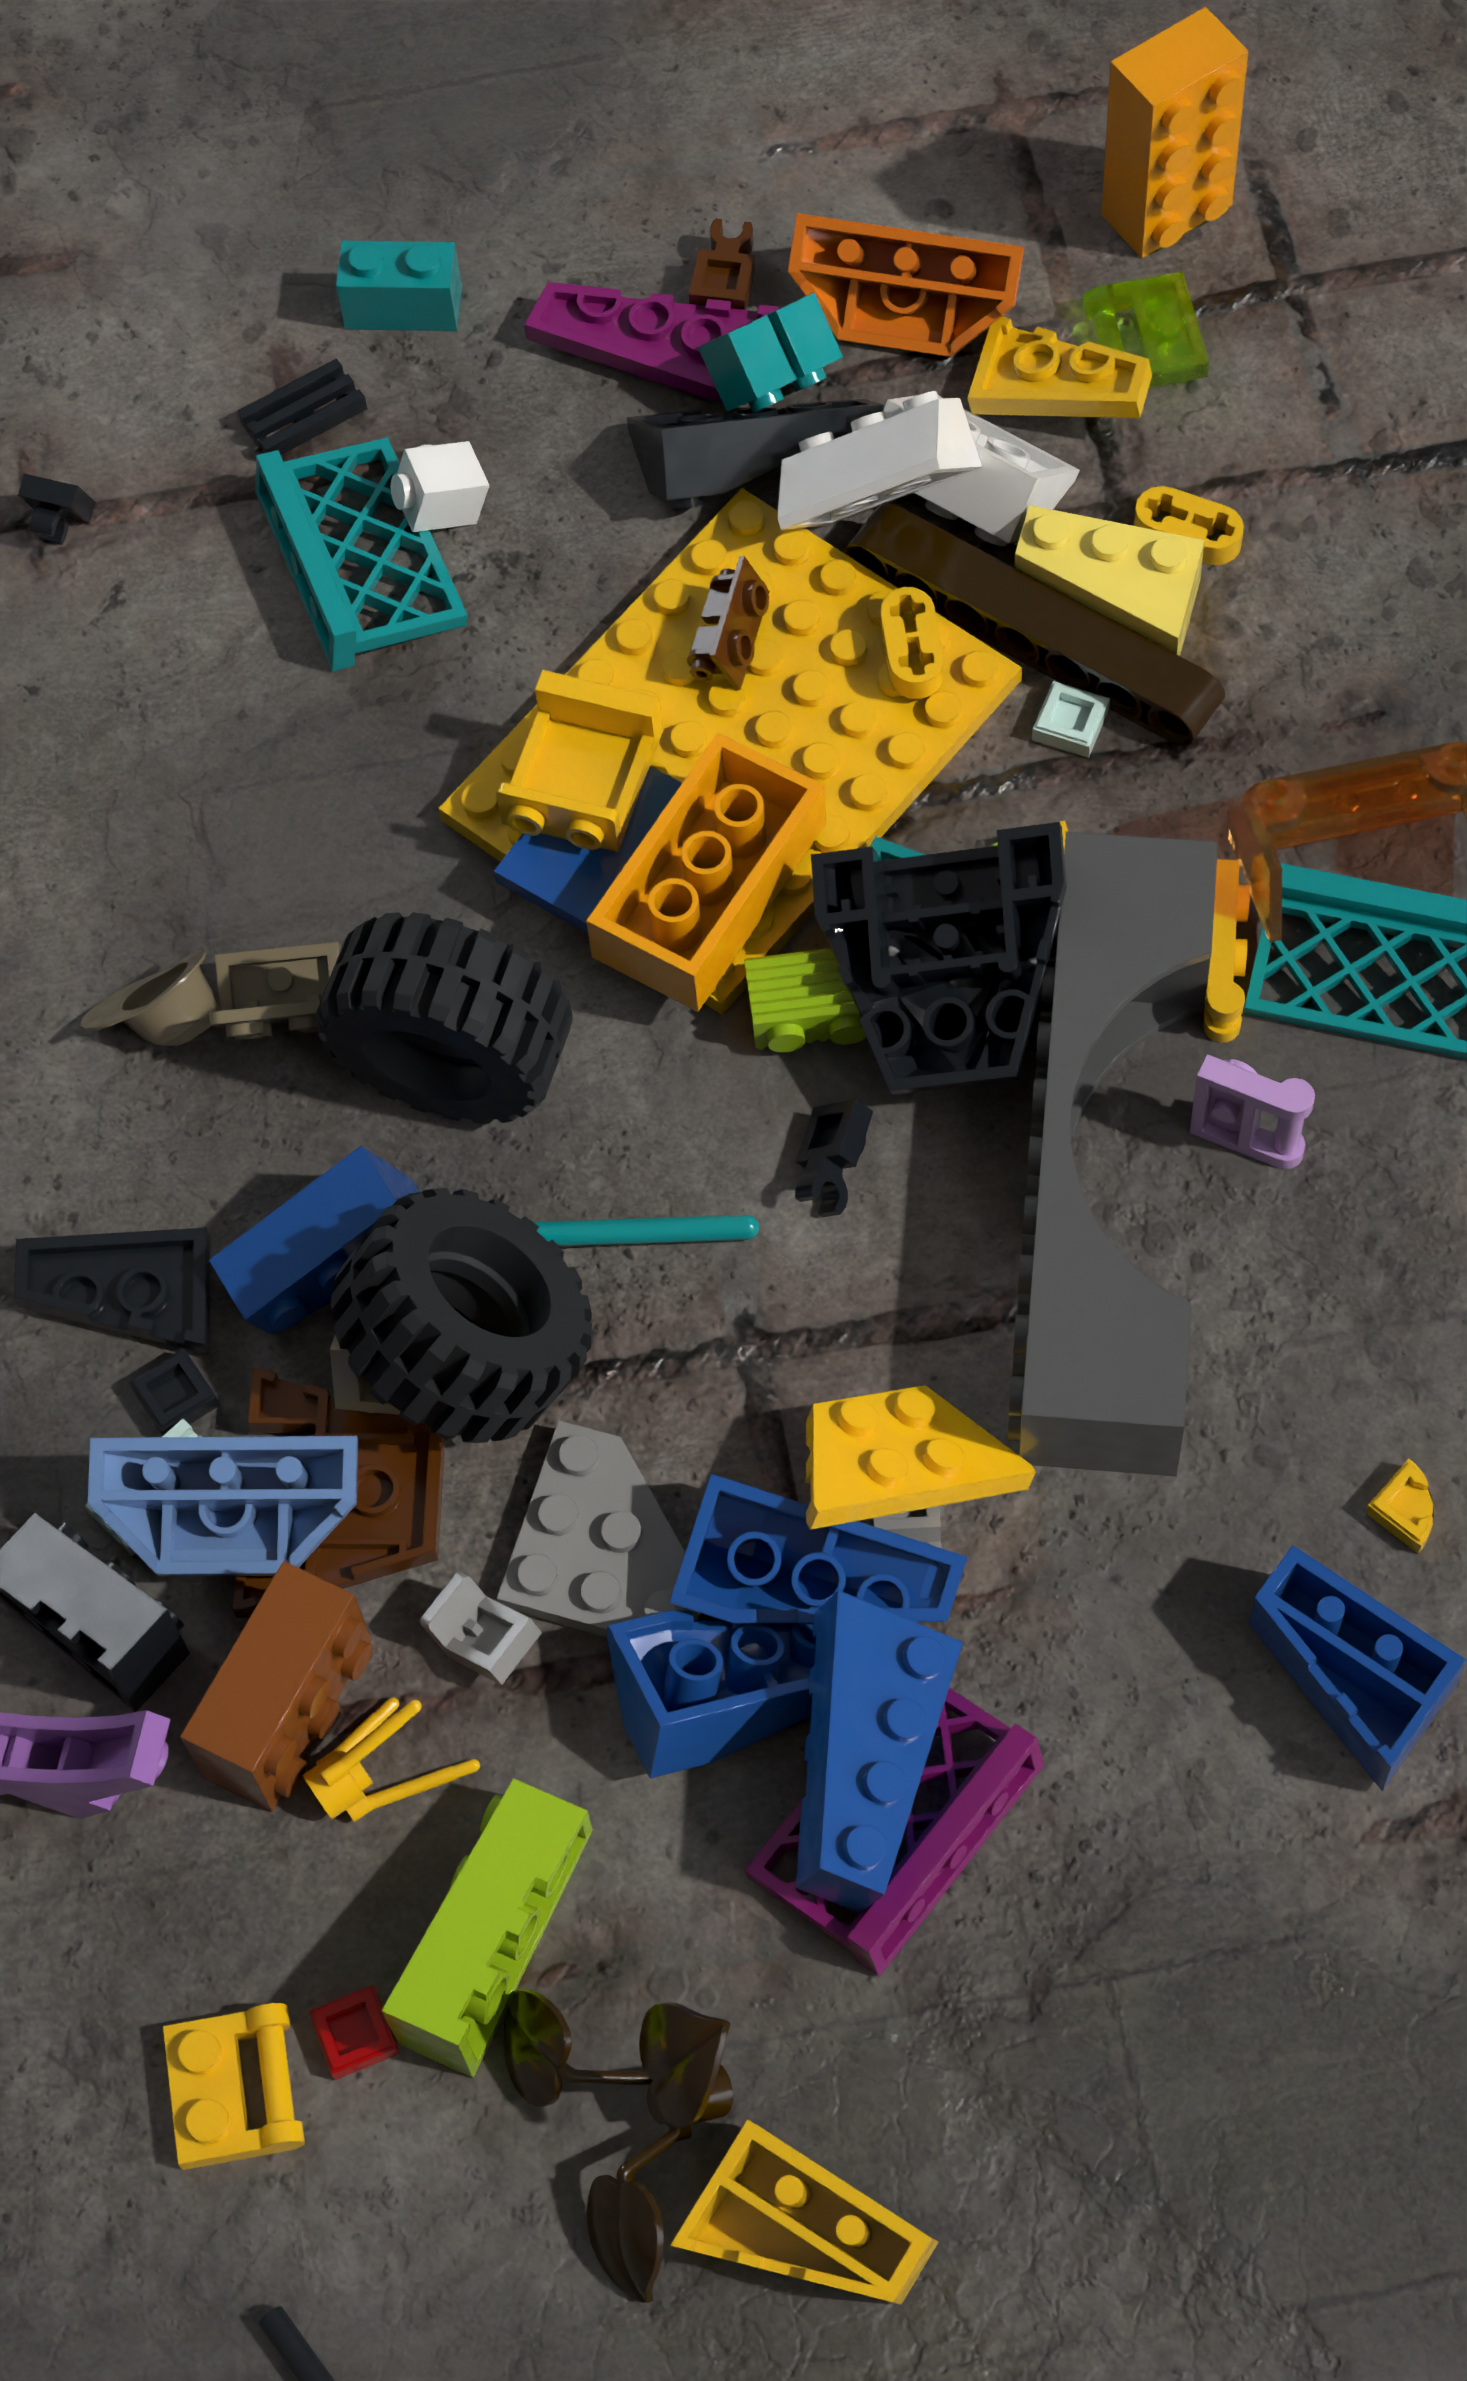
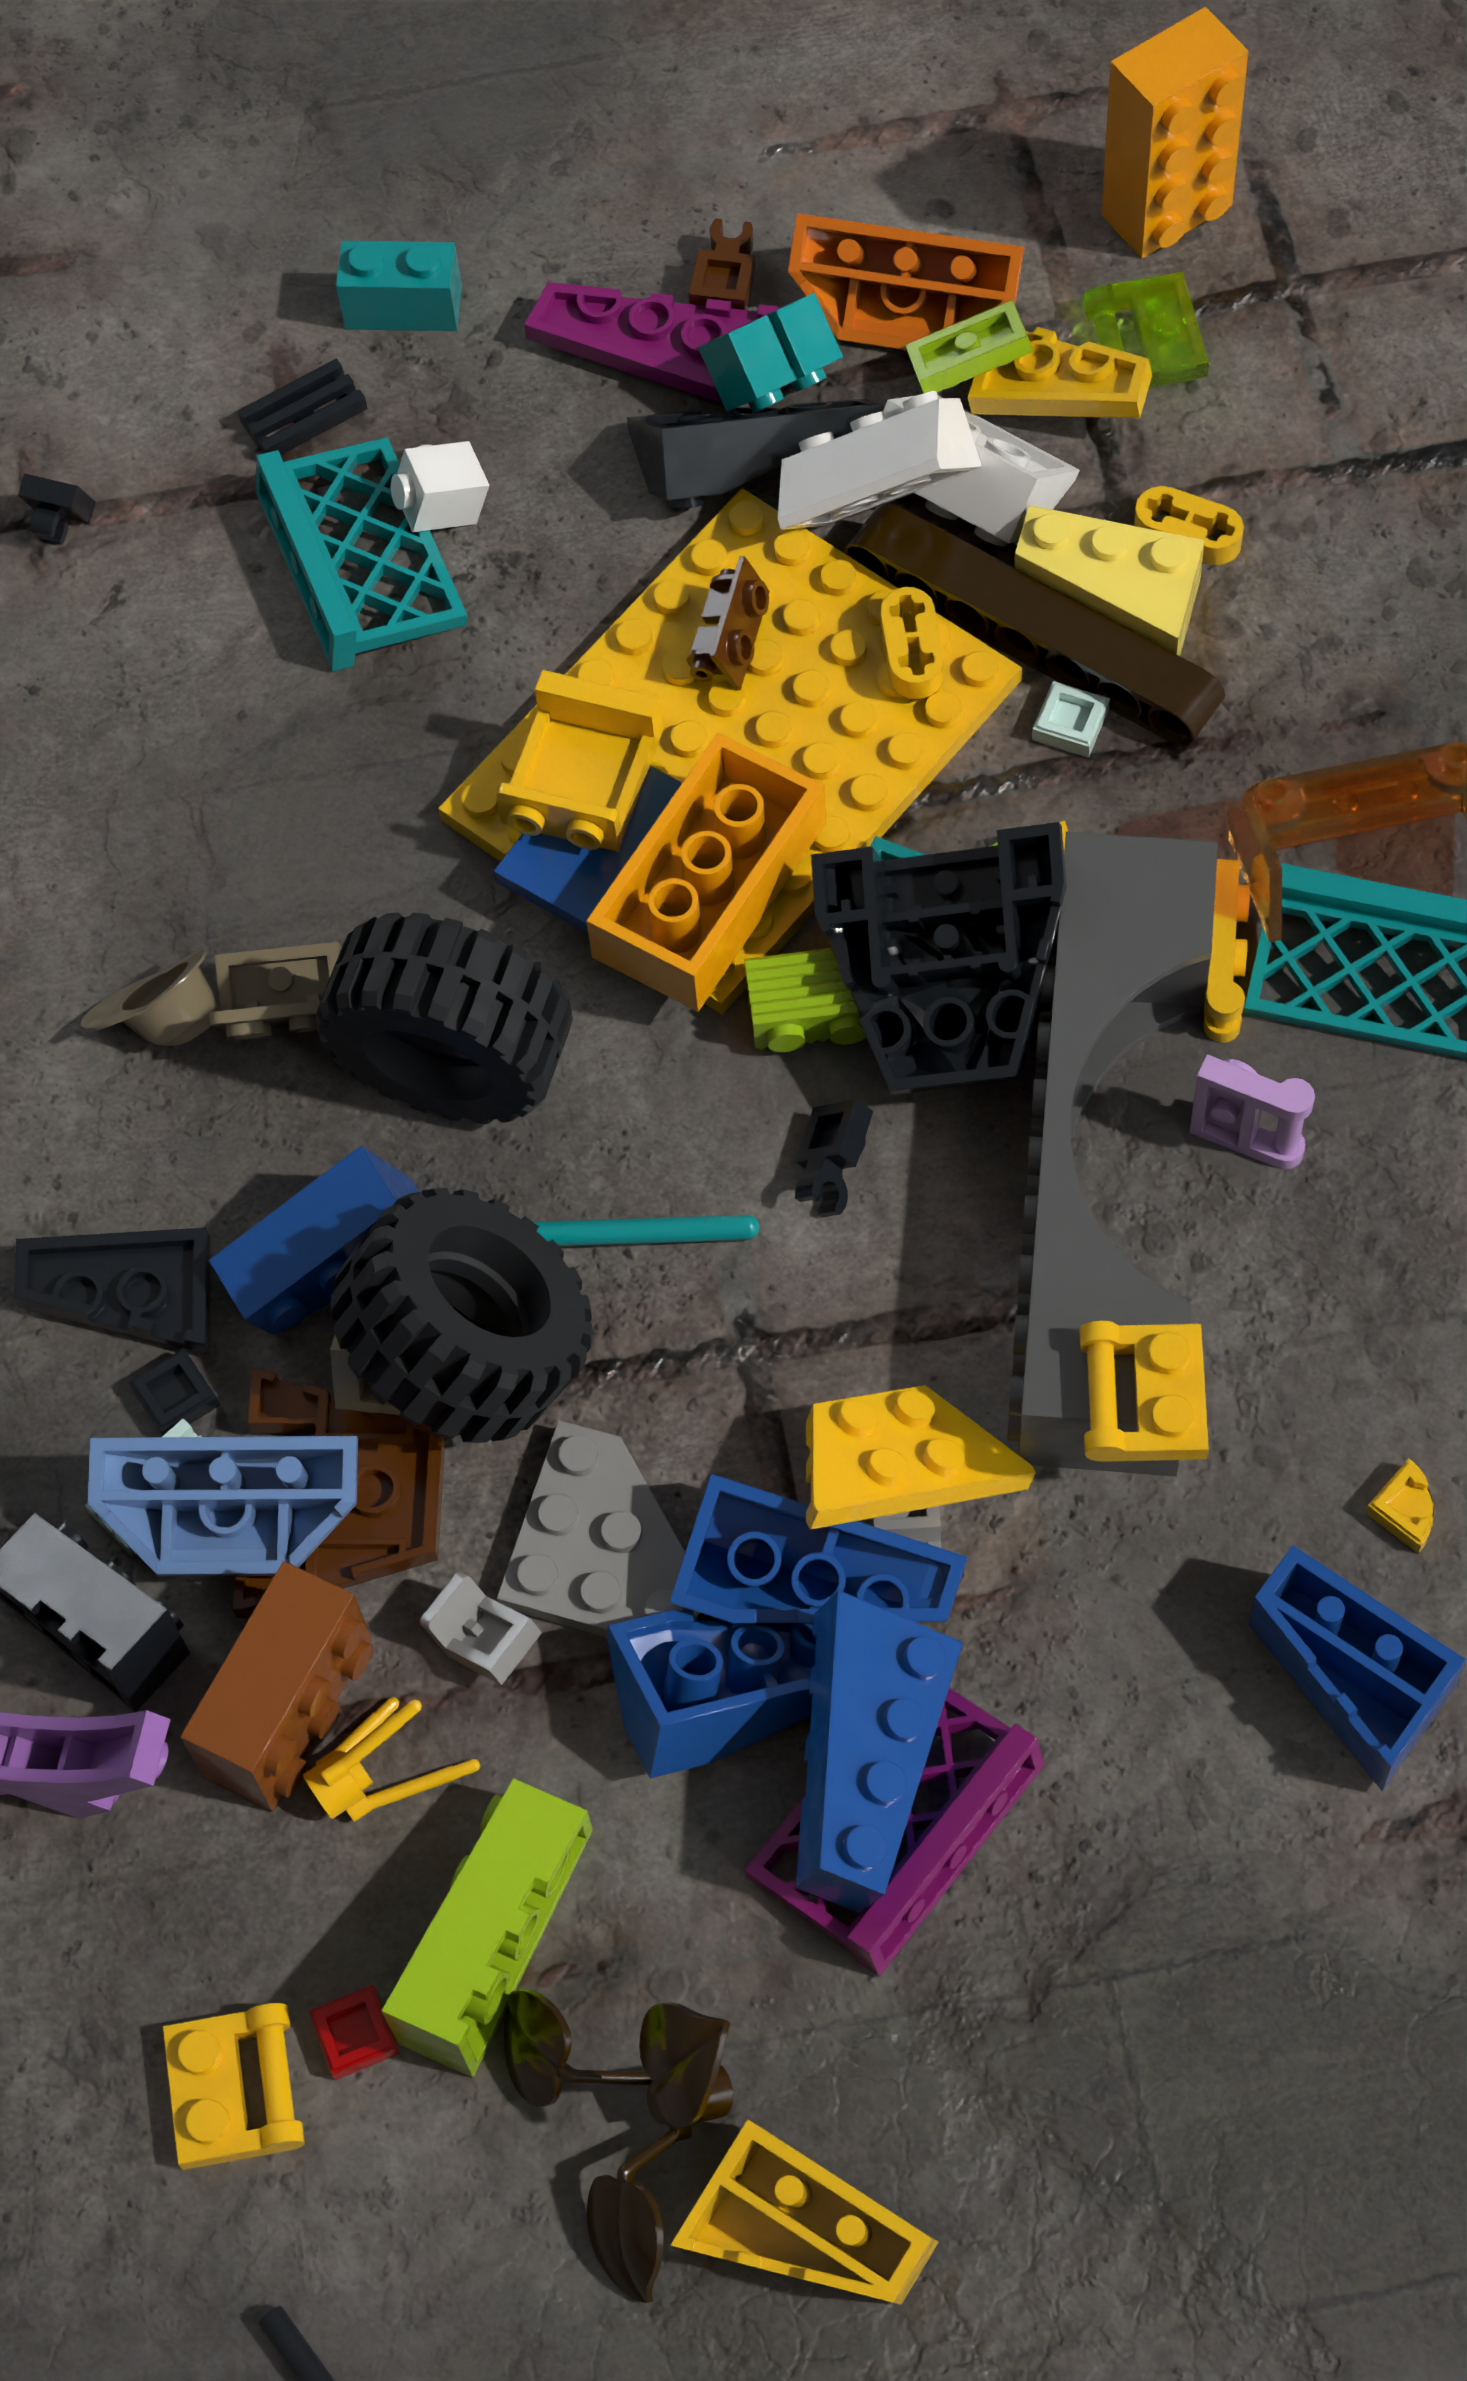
(969, 348): none -> lime plate
(1167, 1392): none -> yellow plate

